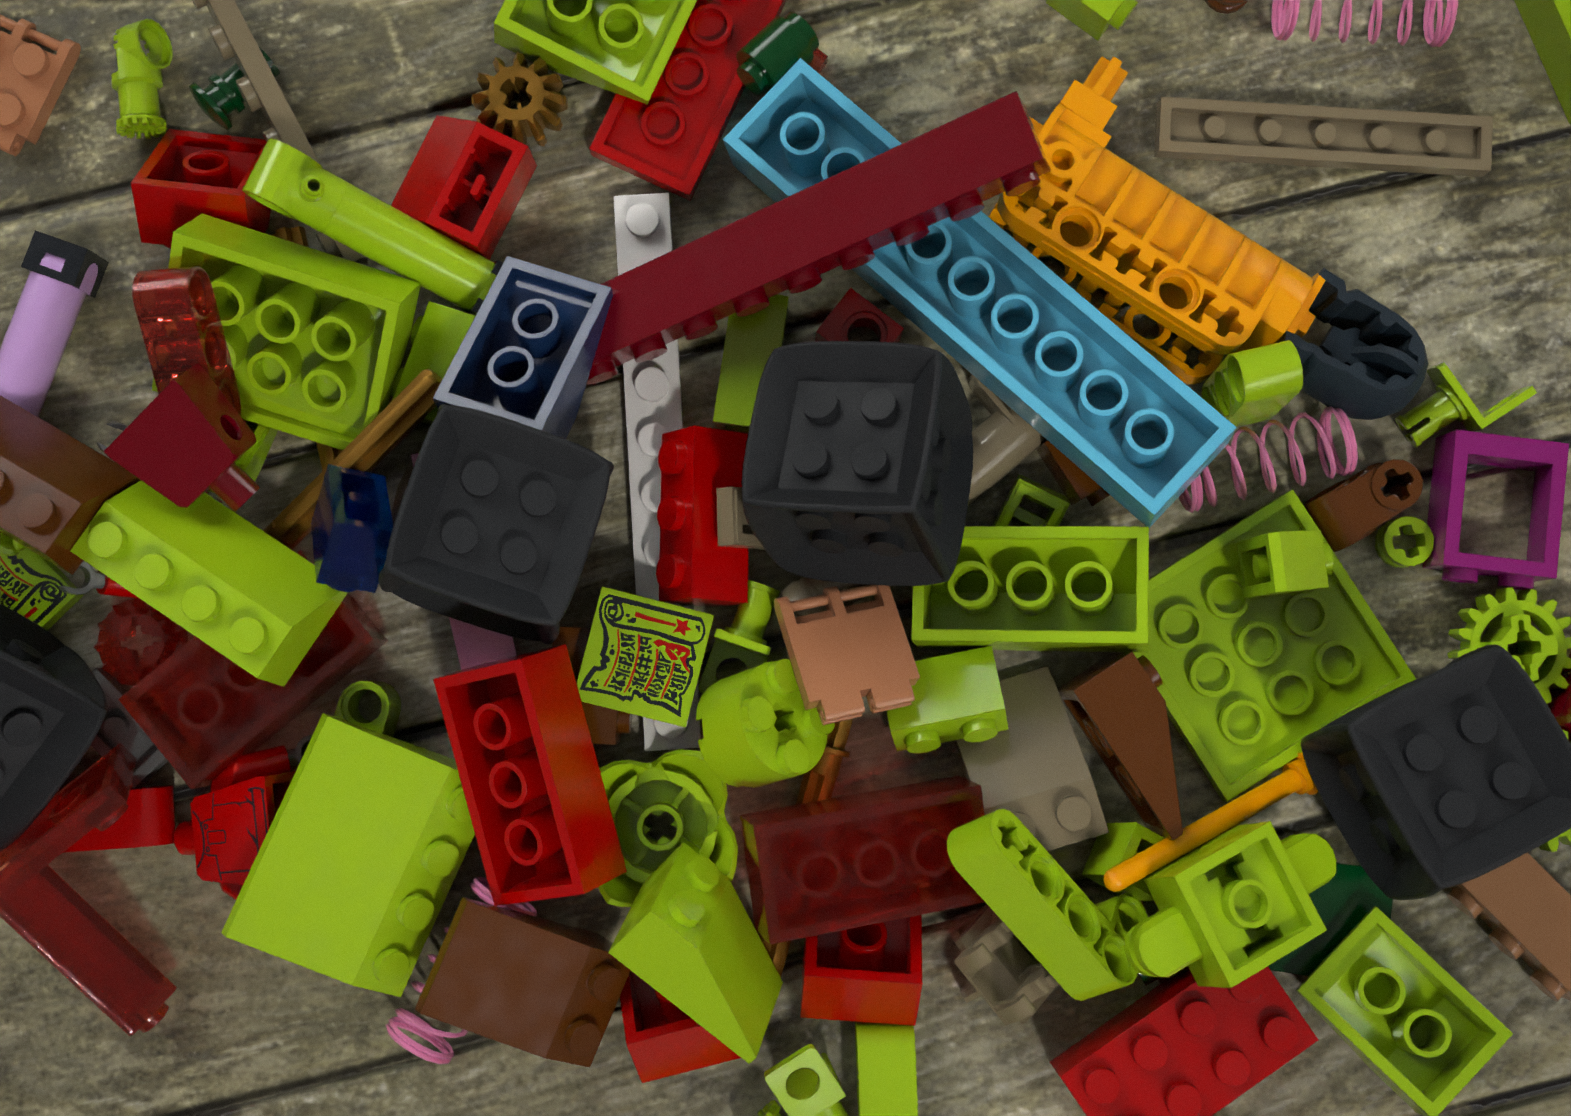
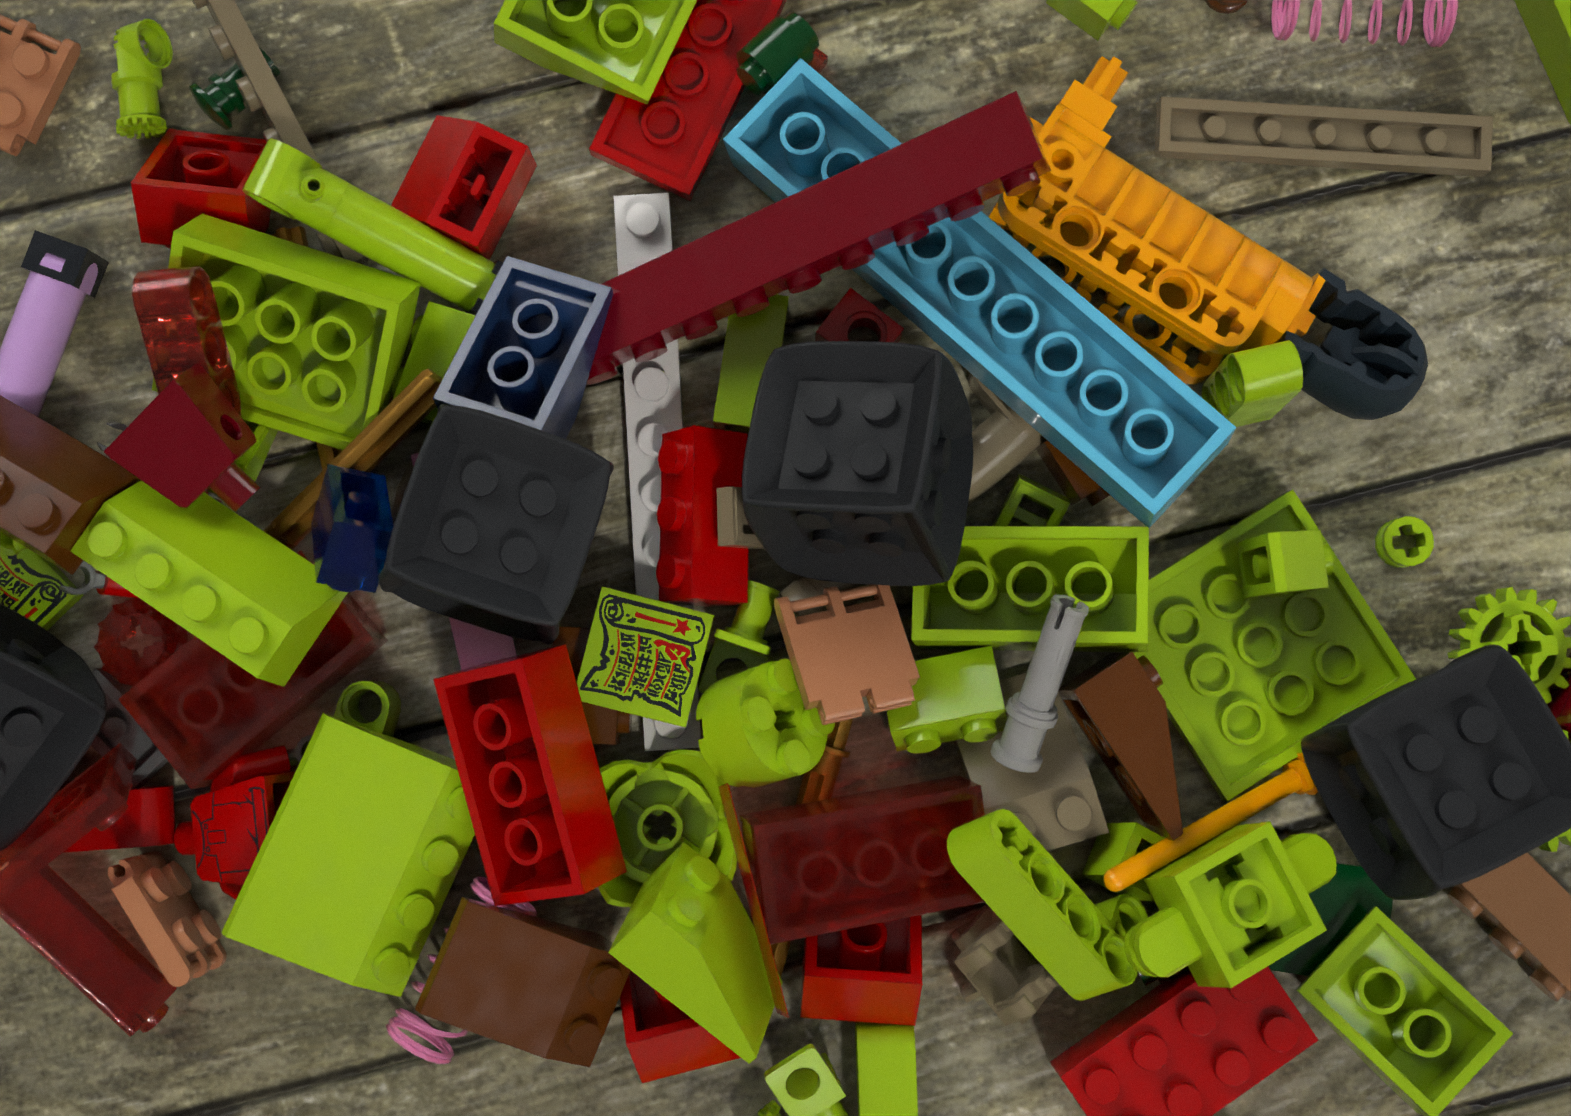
(167, 917): none -> nougat plate
(513, 83): pearl gold gear -> none
(753, 901): none -> sticker
(1033, 707): none -> light grey pin
(1324, 440): bright pink piece -> none
(1358, 506): reddish brown piece -> none
(1446, 501): magenta window -> none
(1453, 403): lime bracket -> none

